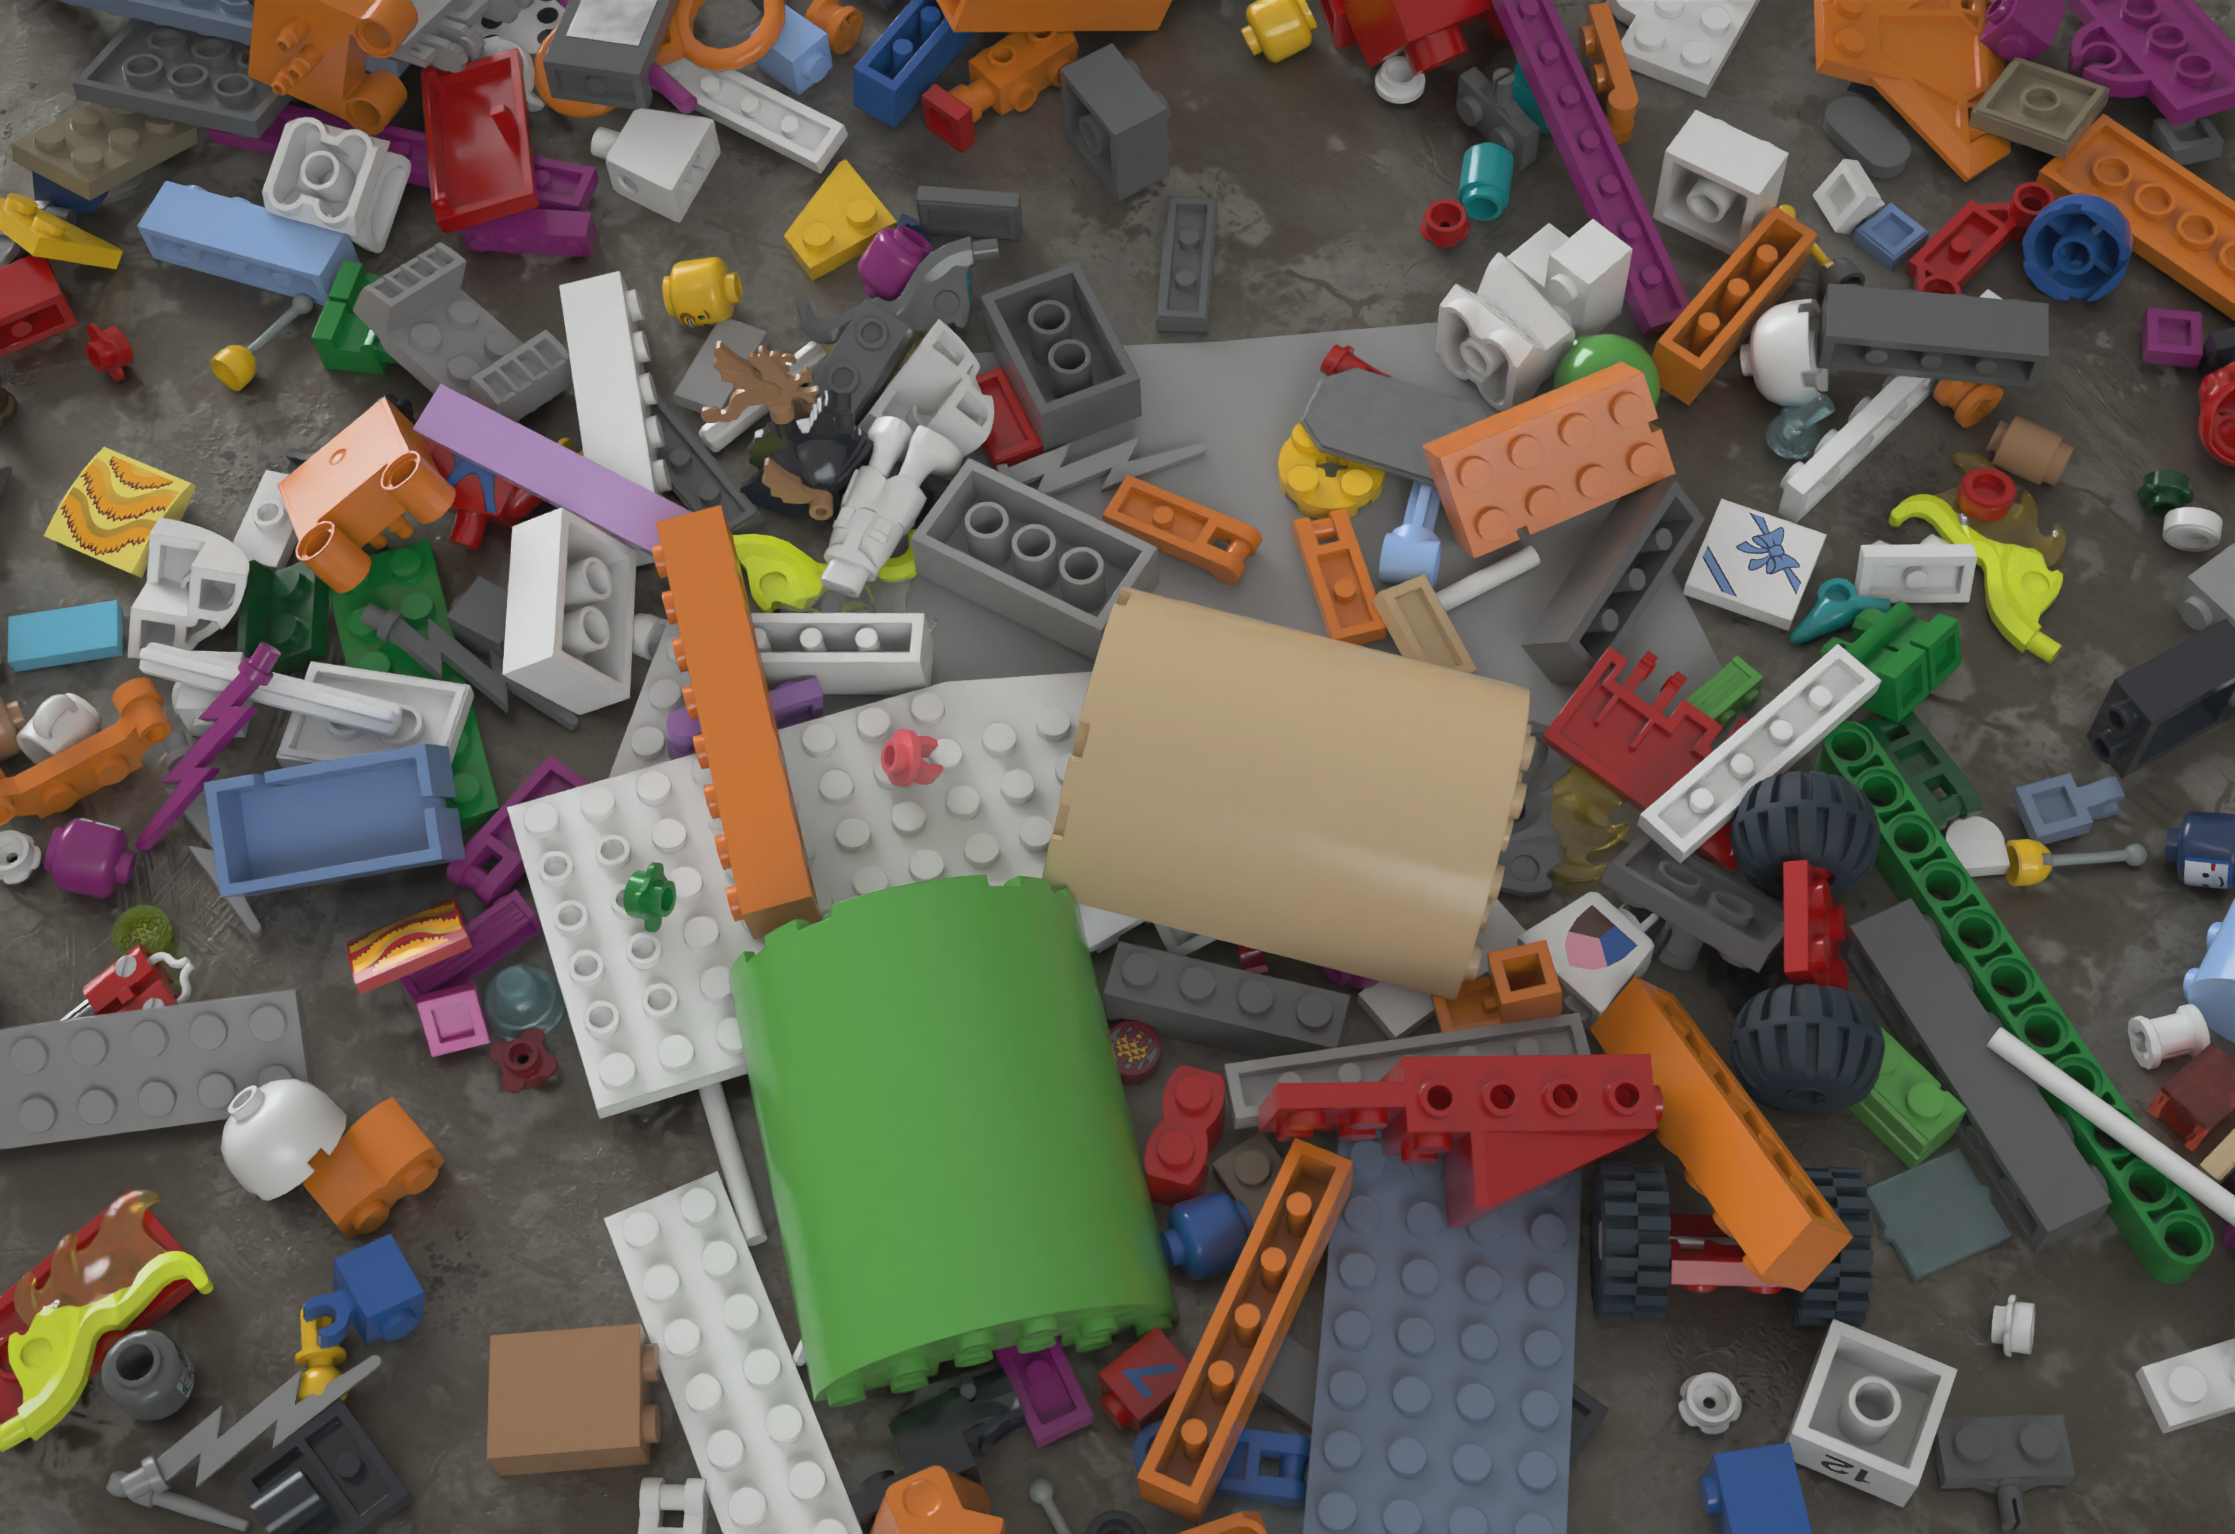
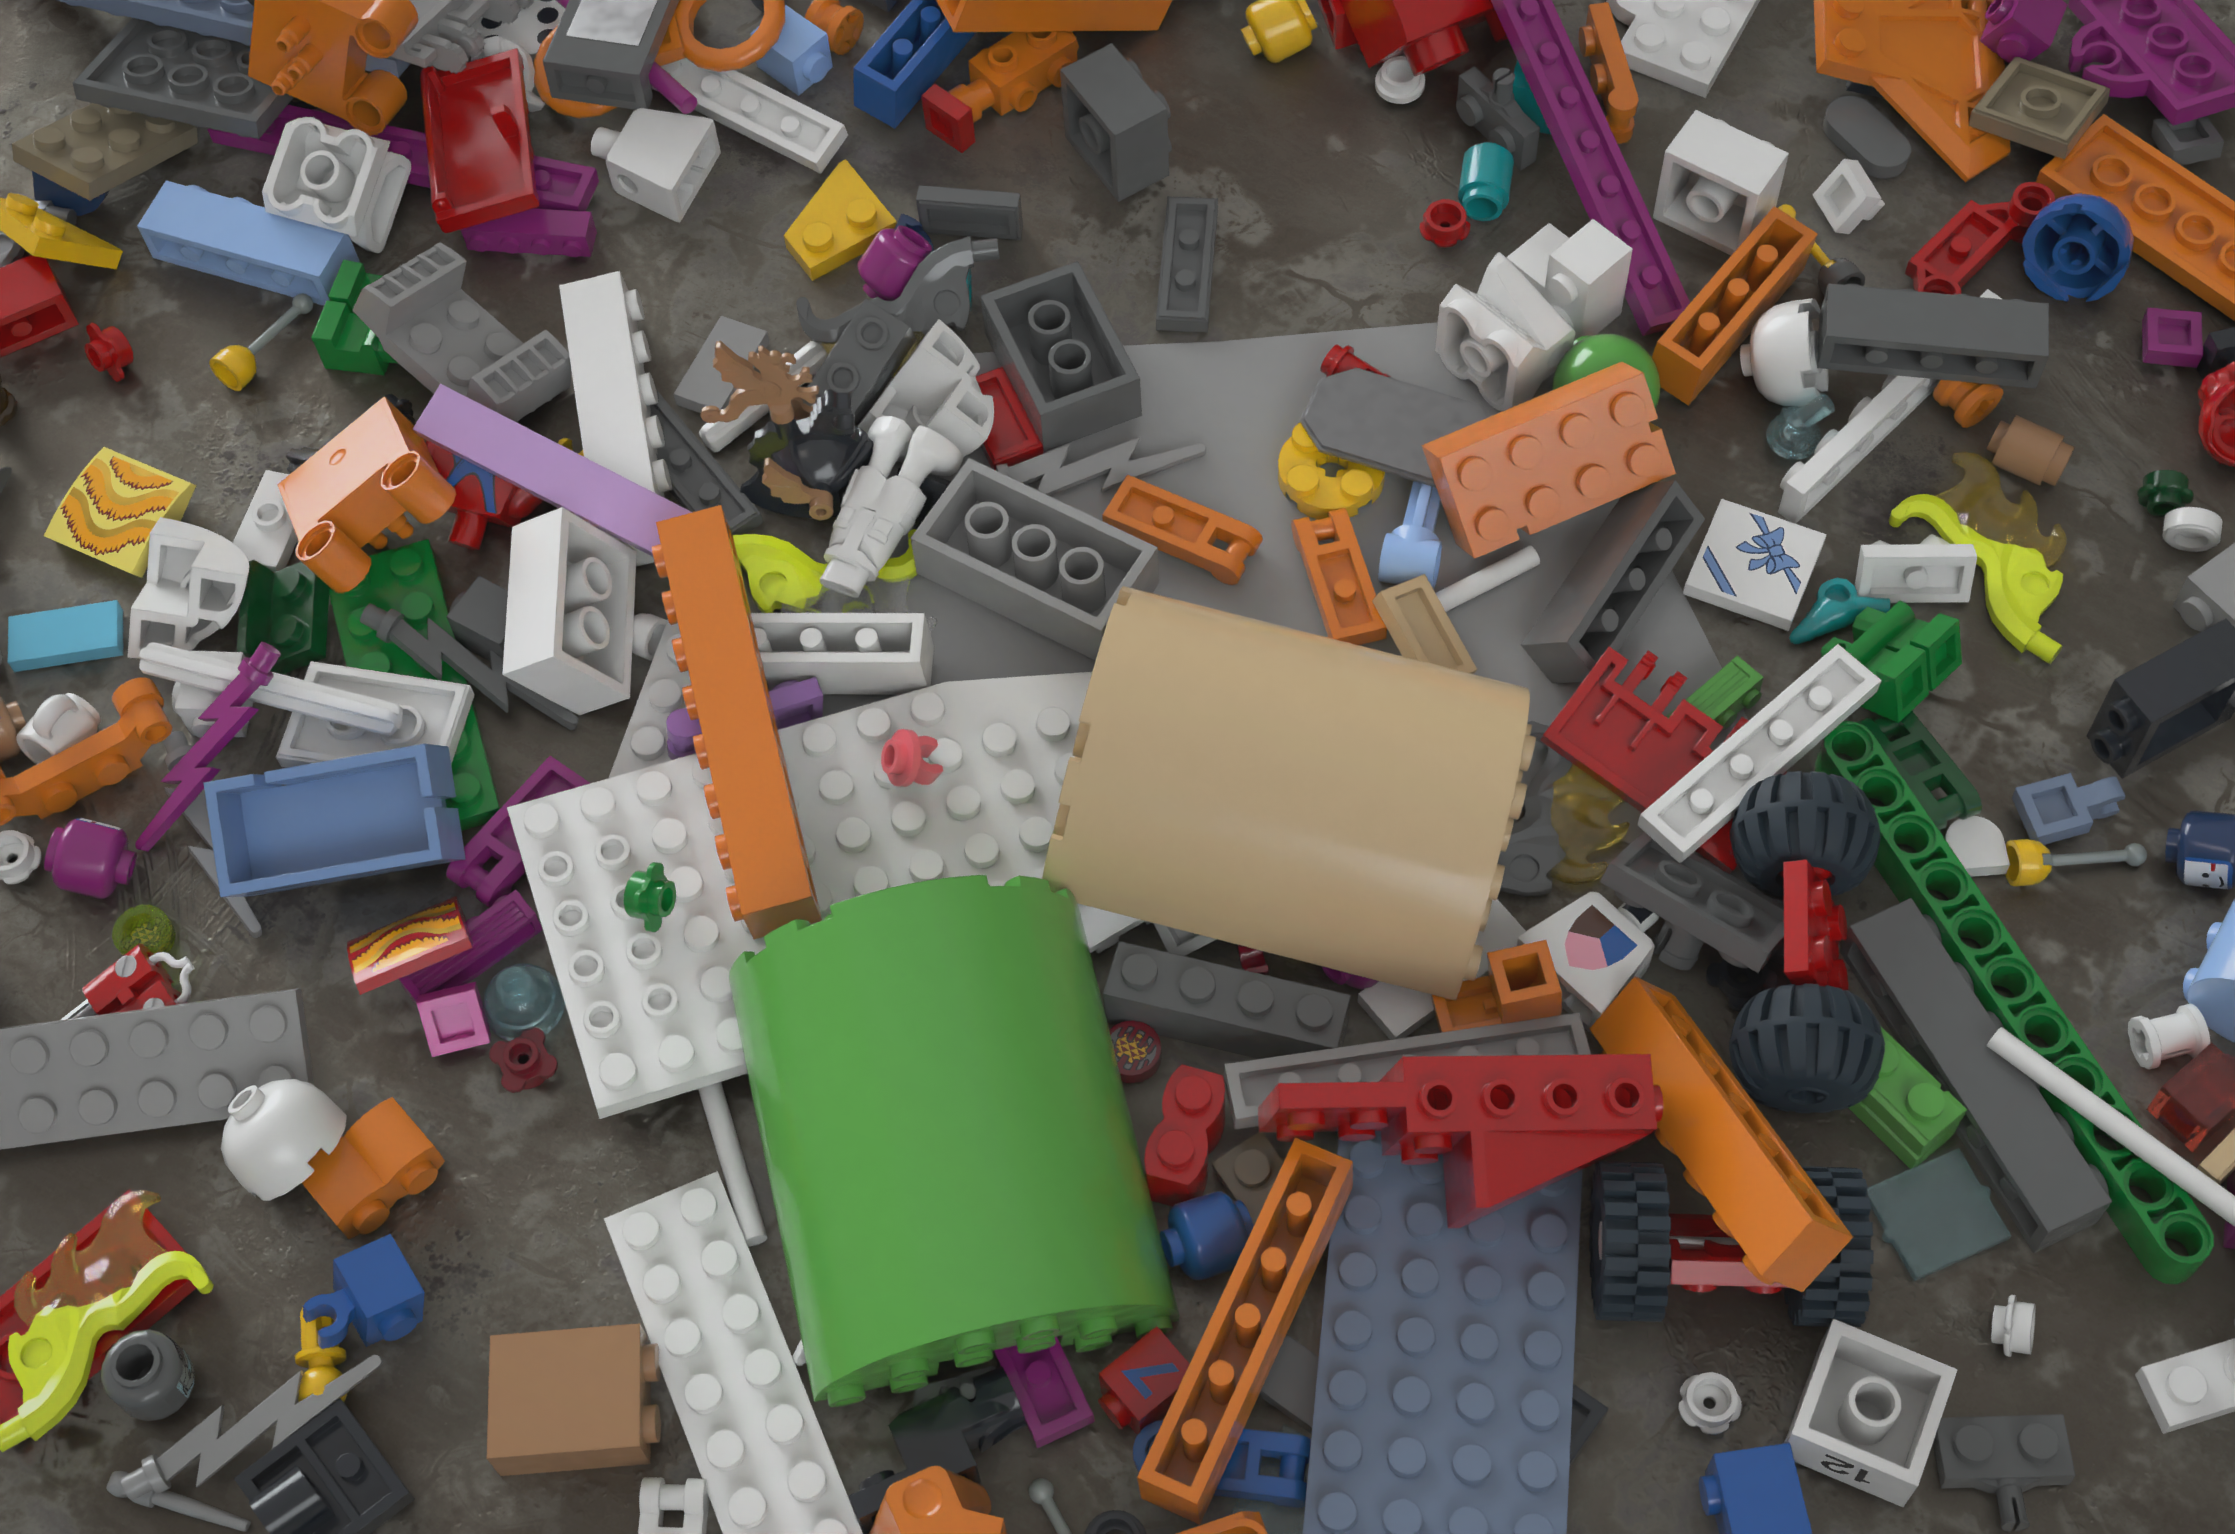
(701, 292): yellow head -> none
(1890, 236): medium blue tile -> none
(1986, 494): red tile -> none

